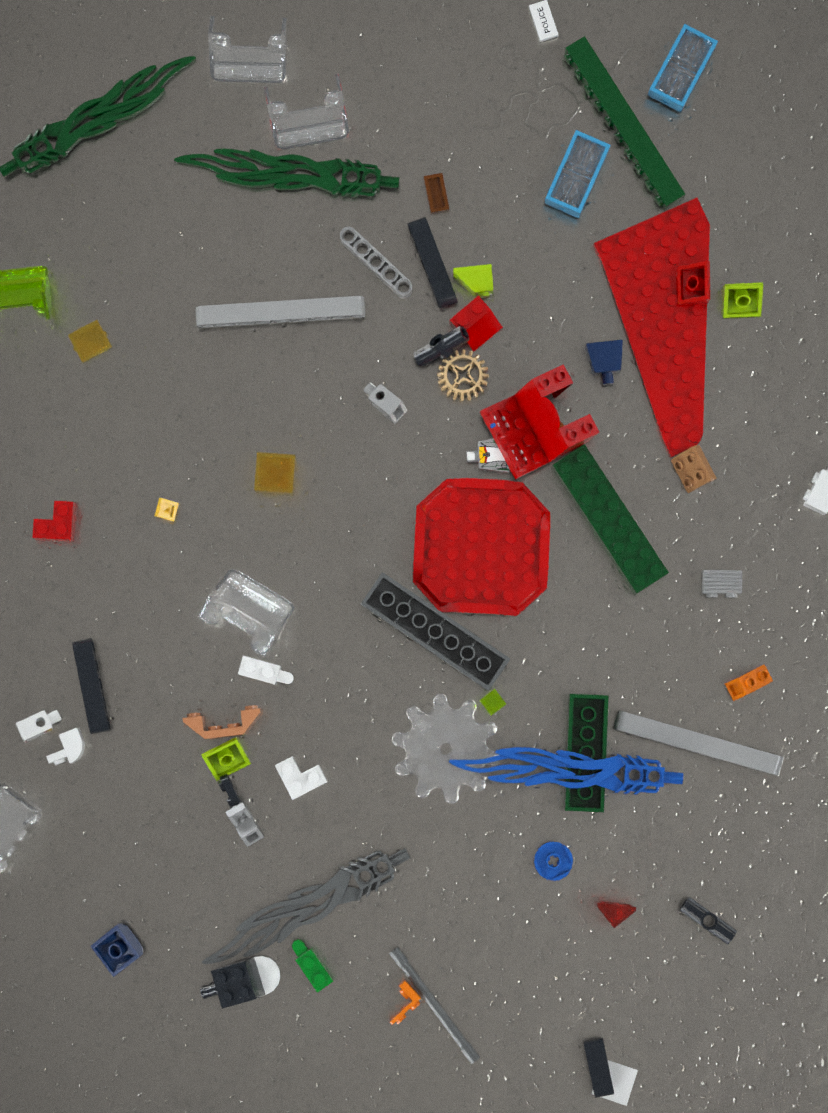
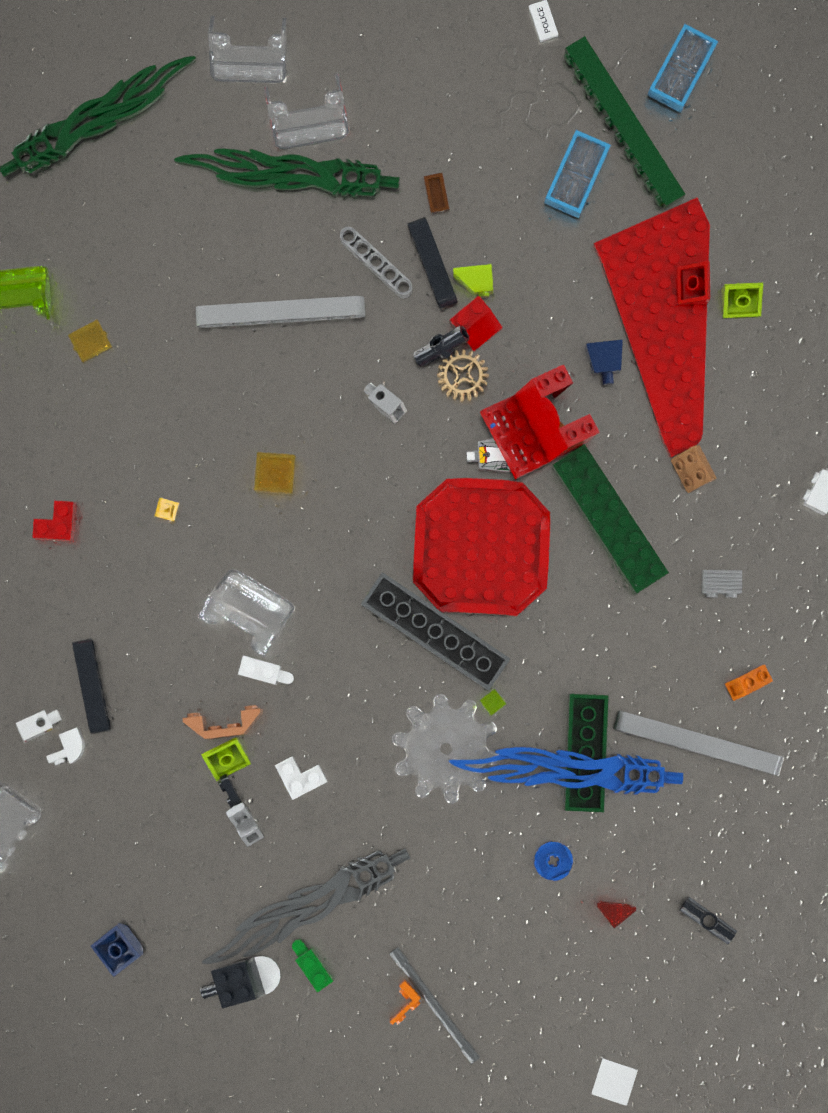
(598, 1068): black beam -> none

